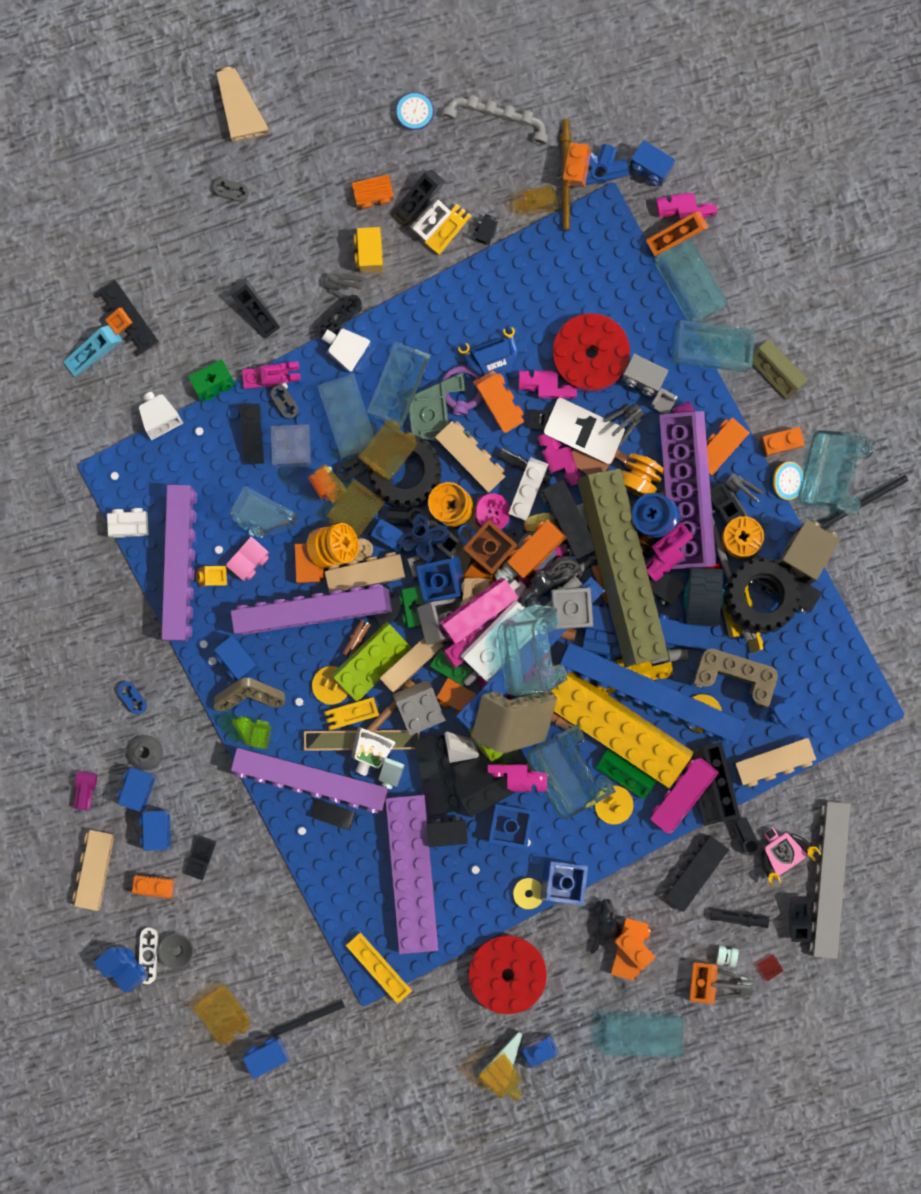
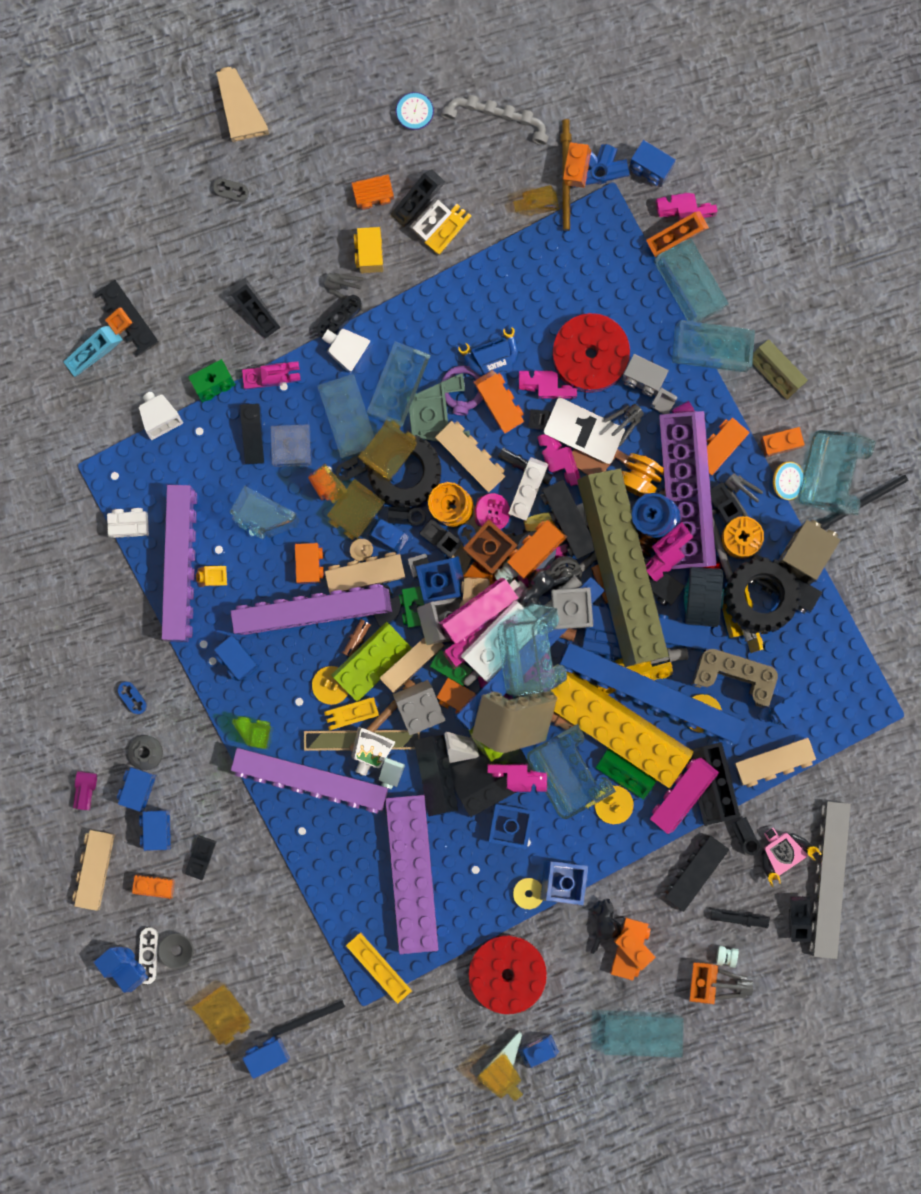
(248, 559): bright pink brick -> none
(248, 688): dark tan beam -> none
(288, 399): dark grey beam -> none
(332, 545): light orange wheel -> none
(333, 814): black slope -> none
(423, 538): dark blue plant -> none
(447, 833): black brick -> none
(485, 230): black brick -> none
(770, 967): clear red tile -> none

